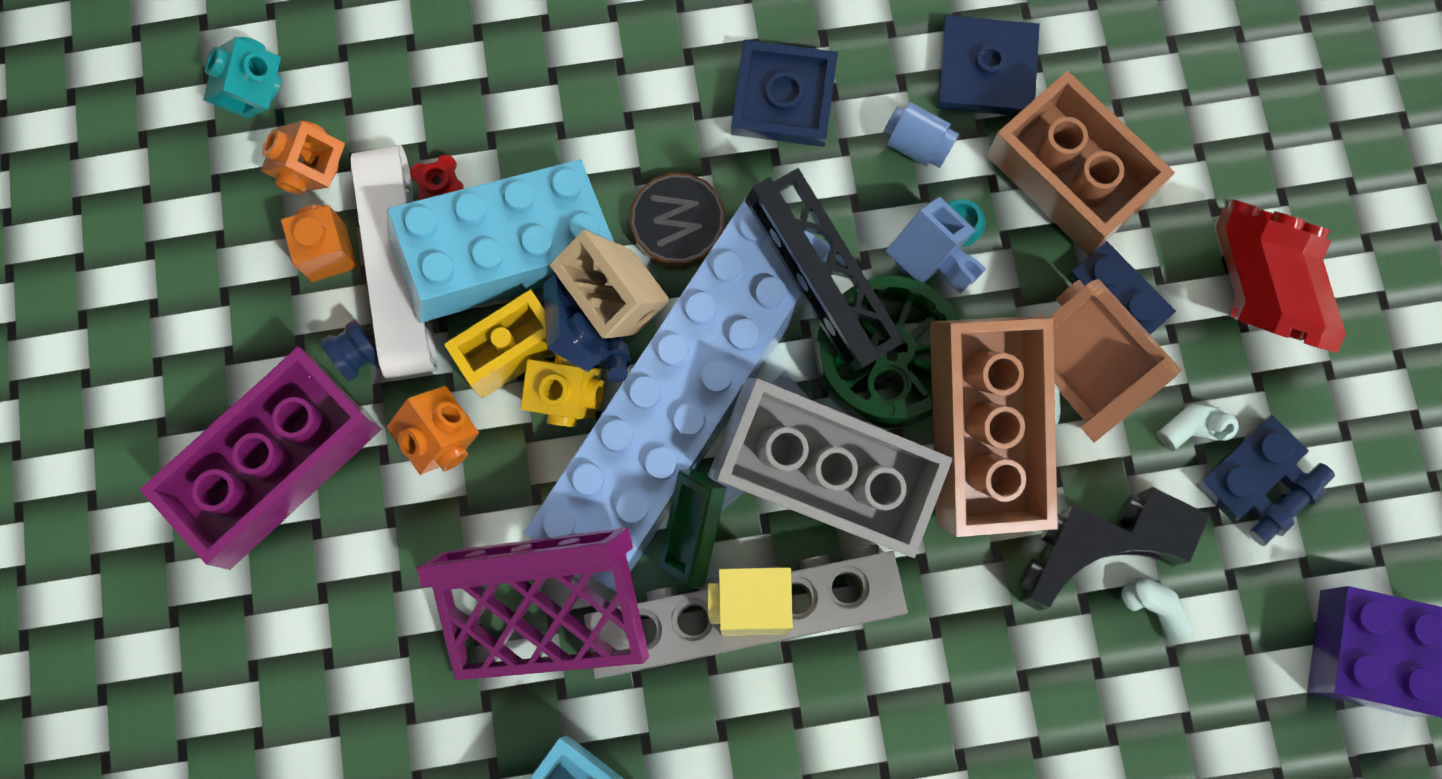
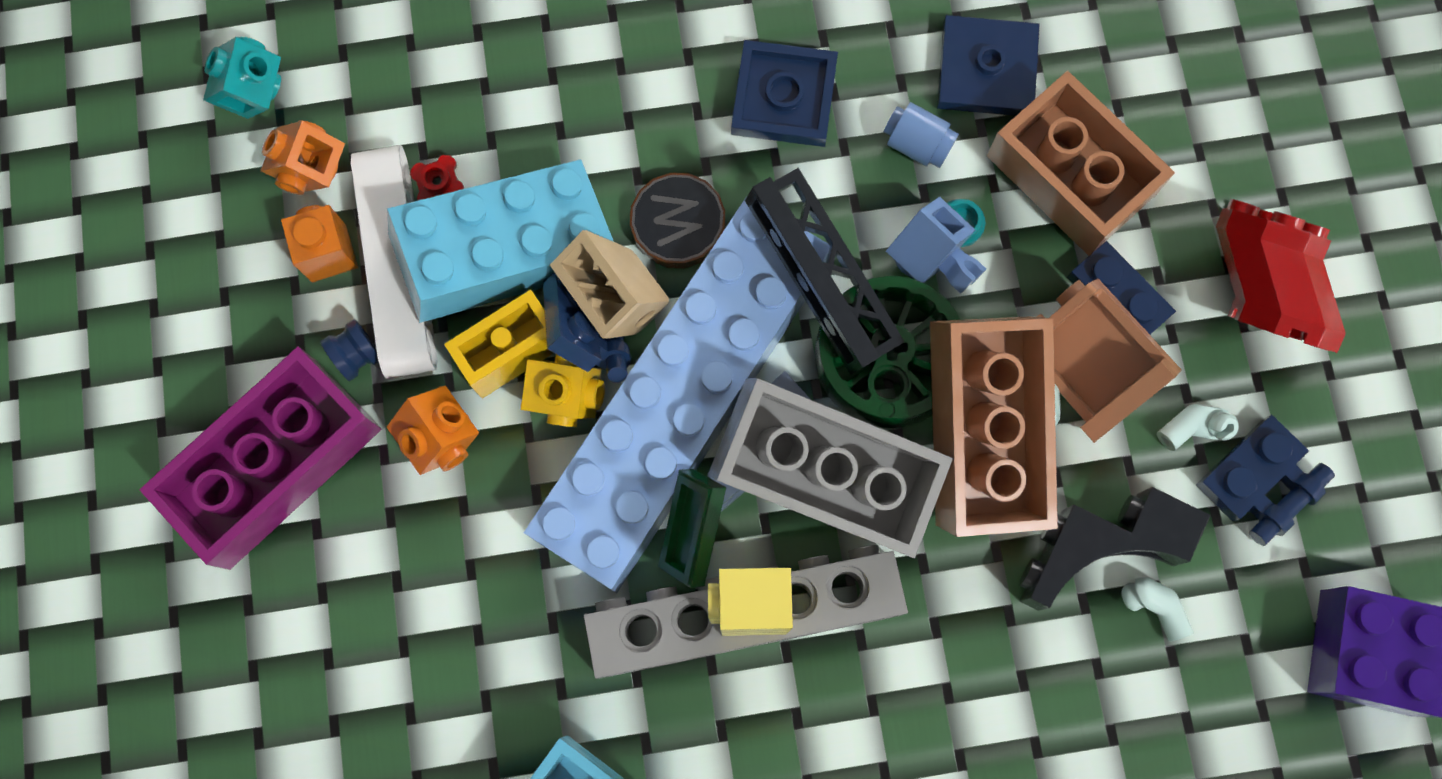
(537, 561): magenta fence -> none

